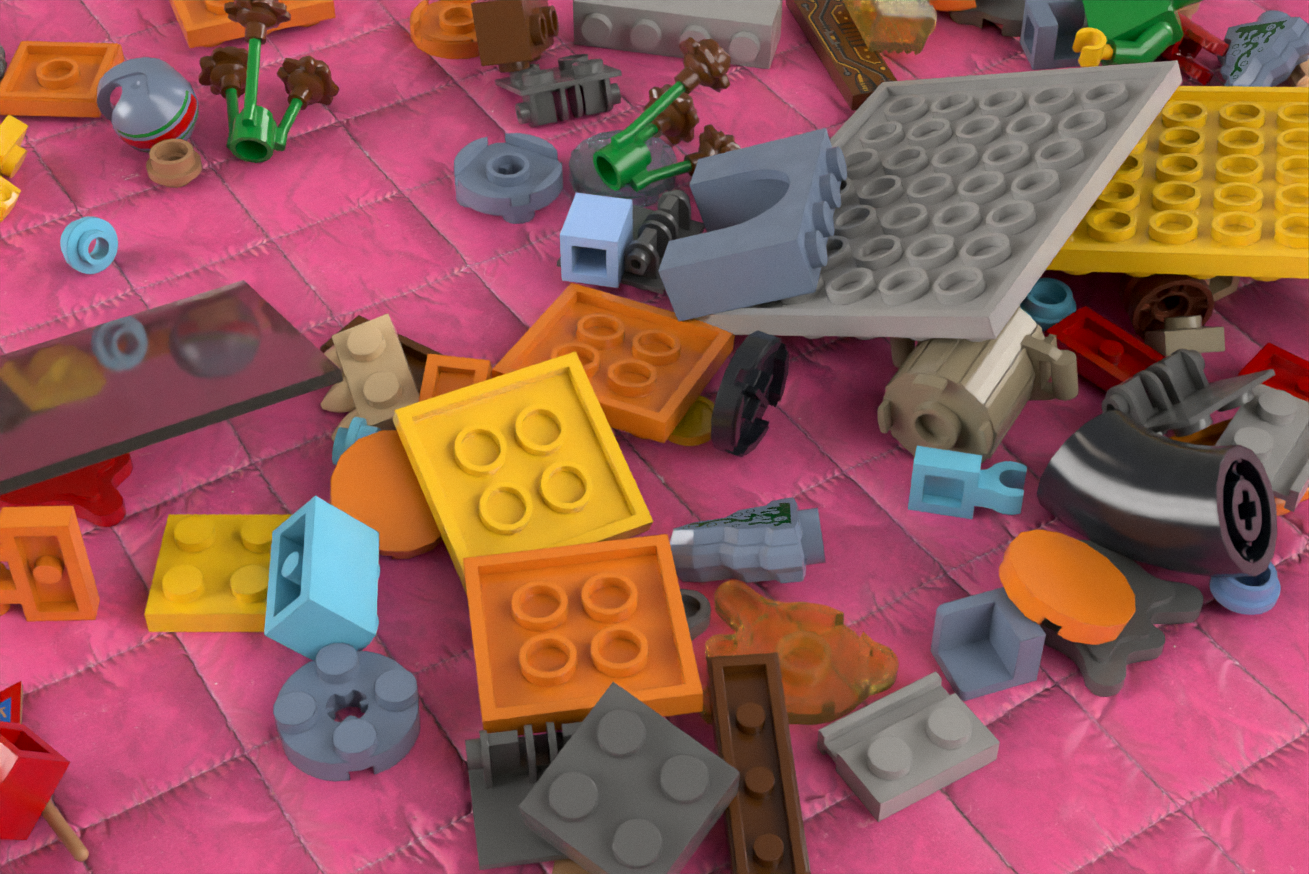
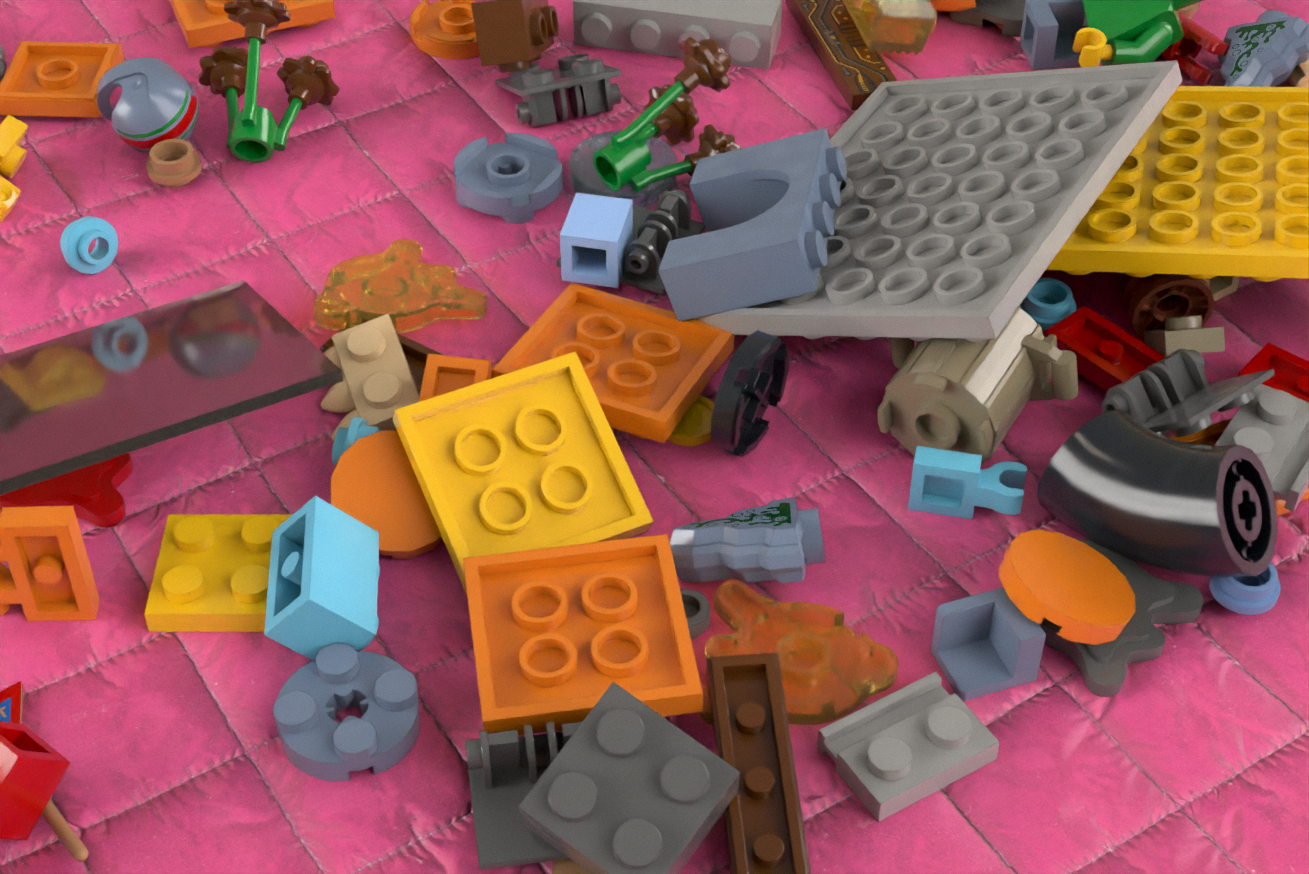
(397, 286): none -> clear yellow tile

